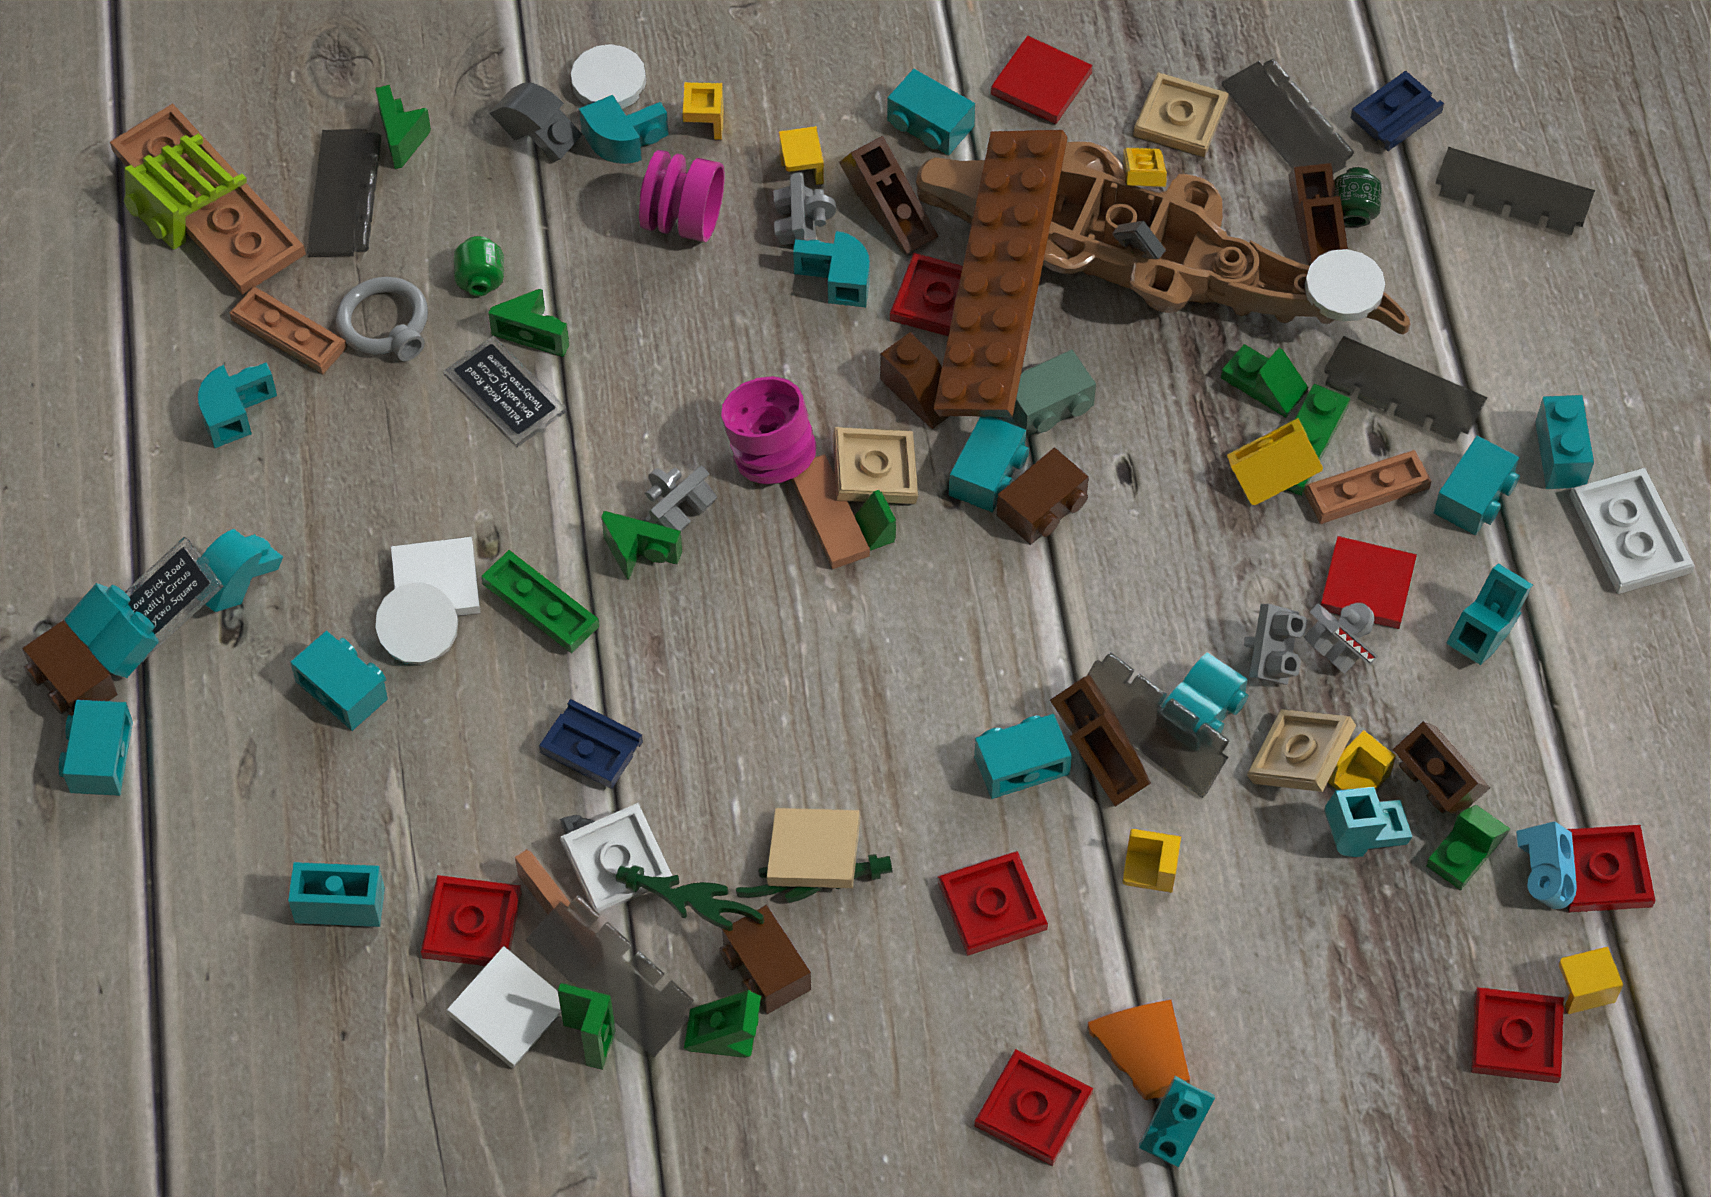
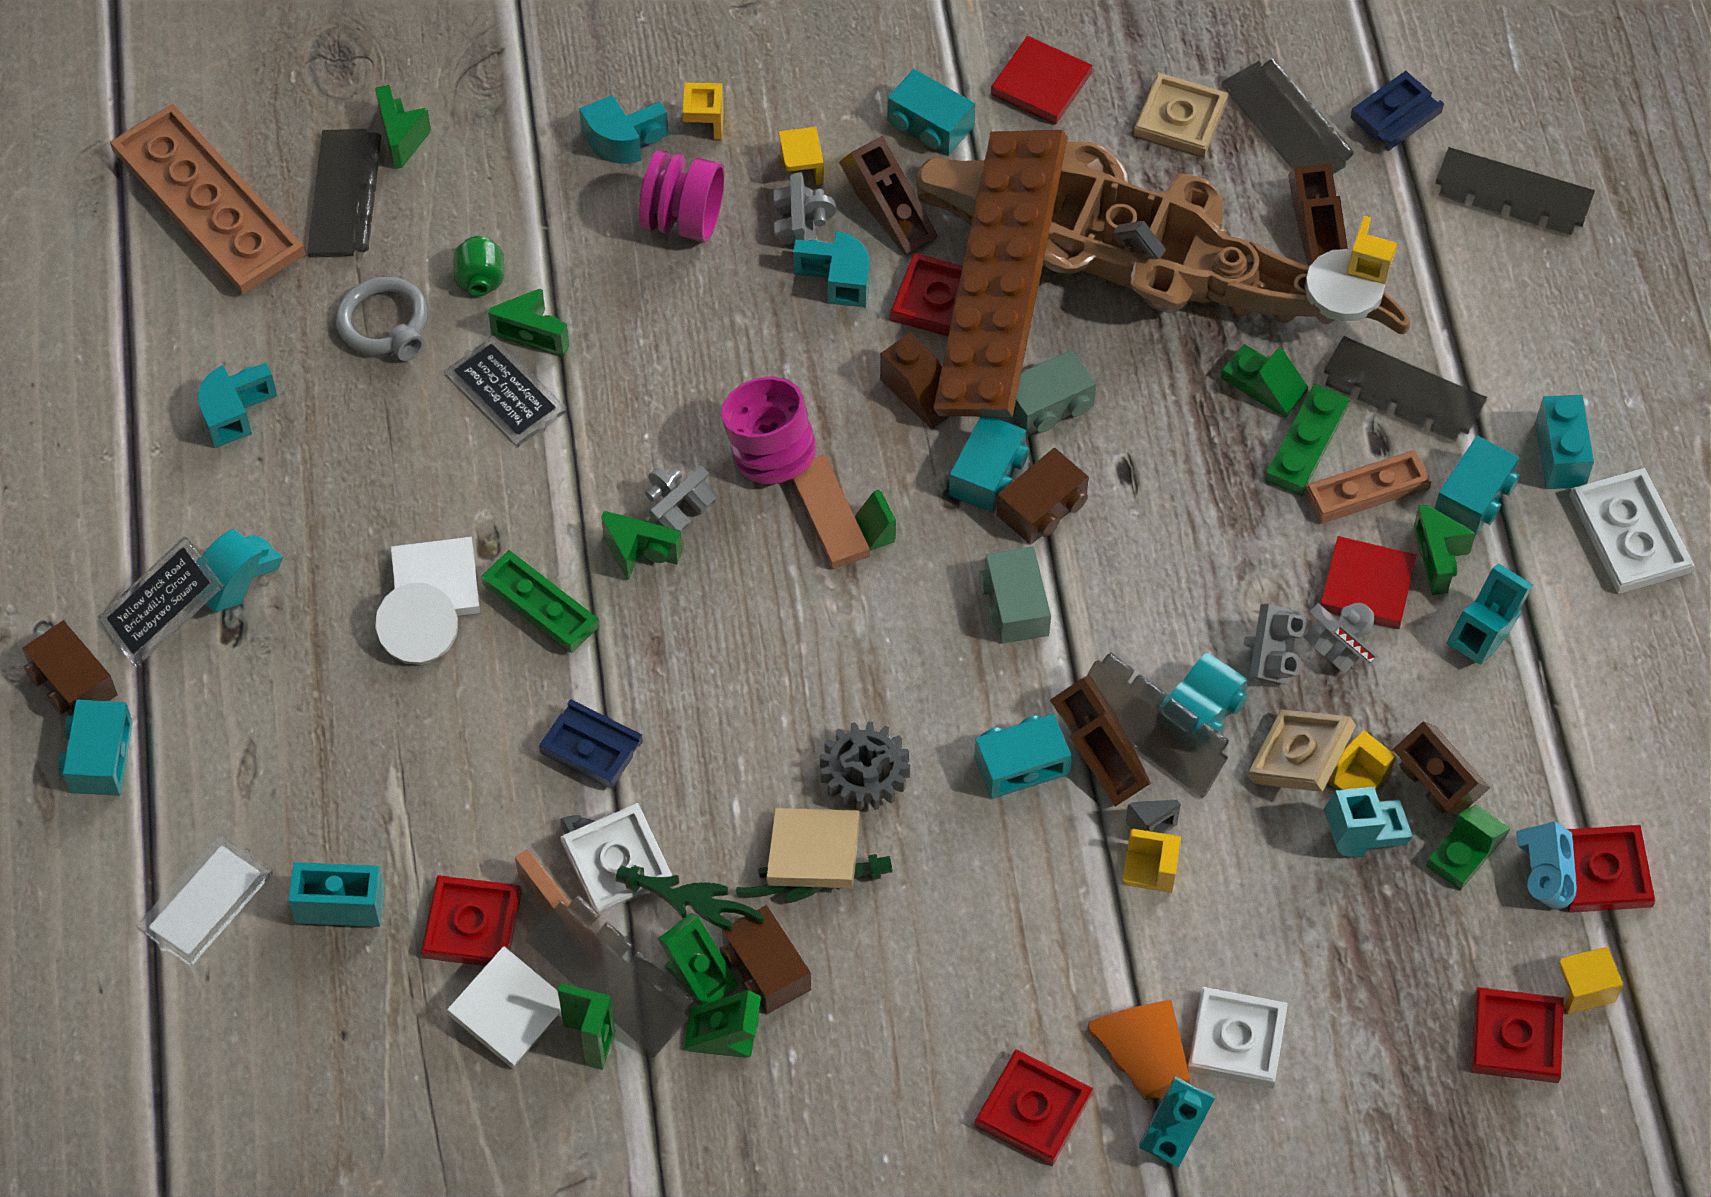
(112, 629): teal brick -> none
(163, 200): lime plate -> none
(204, 899): none -> clear piece
(288, 330): nougat tile -> none
(340, 679): teal brick -> none
(536, 113): dark grey brick -> none
(608, 72): white tile -> none
(696, 961): none -> green slope
(860, 782): none -> dark grey gear
(875, 461): tan tile -> none
(992, 903): red tile -> none
(1016, 595): none -> sand green brick
(1144, 167): yellow tile -> none
(1153, 815): none -> dark grey slope
(1237, 1037): none -> white tile
(1275, 462): yellow panel -> none
(1359, 196): dark green head -> none
(1371, 255): none -> yellow panel
(1439, 543): none -> green slope

